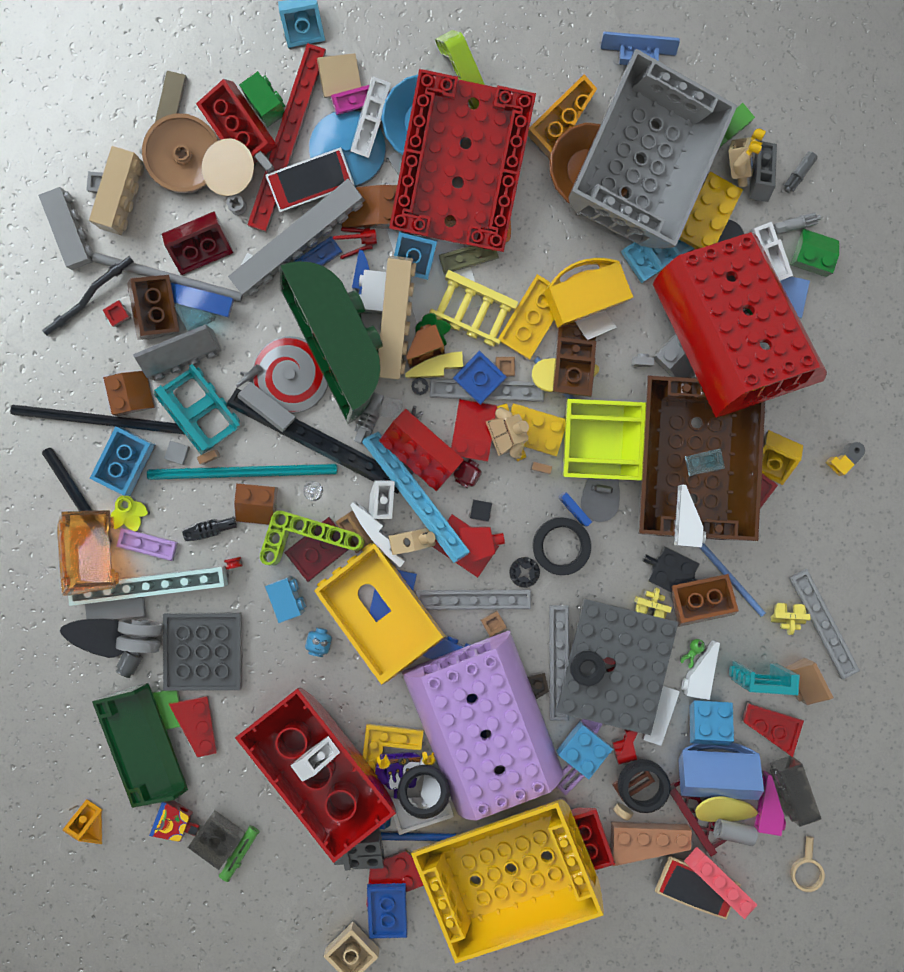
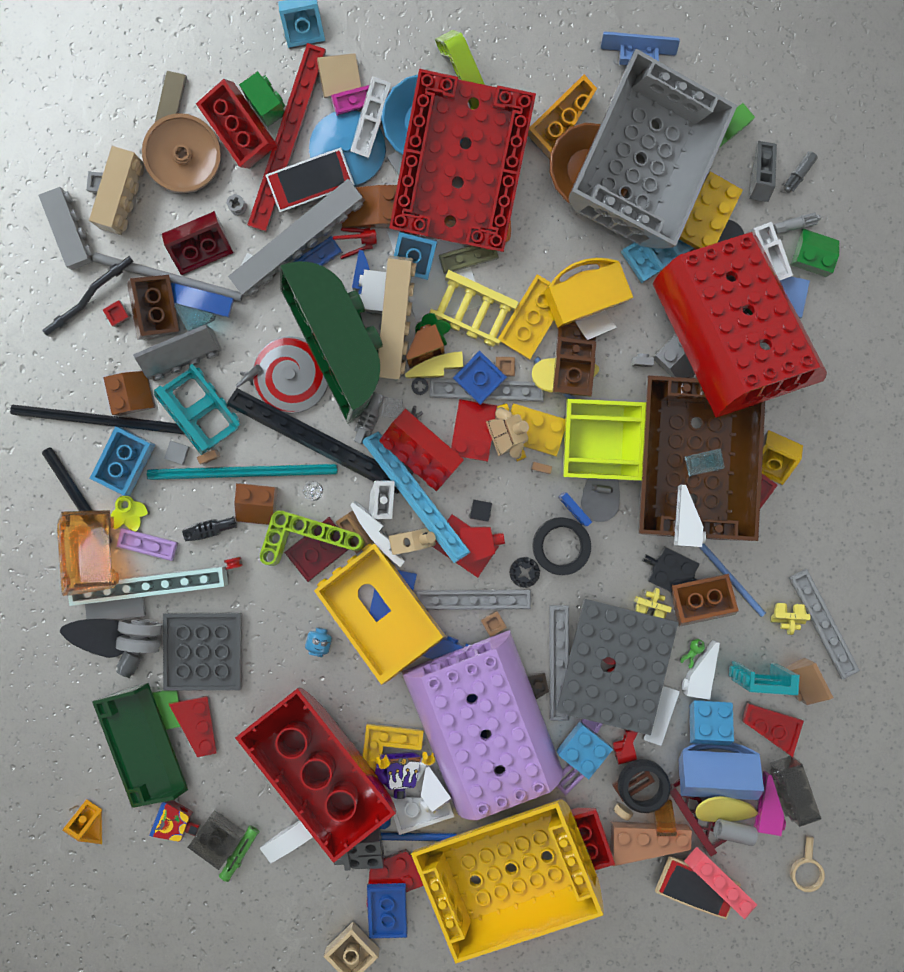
(227, 167): tan sticker -> none
(266, 407): light grey tile -> none
(268, 167): light grey tile -> none
(285, 841): none -> white slope
(286, 599): dark azure brick -> none
(315, 759): white slope -> none
(411, 774): black tyre -> none
(467, 473): dark red head -> none
(576, 672): black tyre -> none
(665, 820): none -> clear orange tile
(741, 156): tan torso -> none
(849, 457): leg -> none

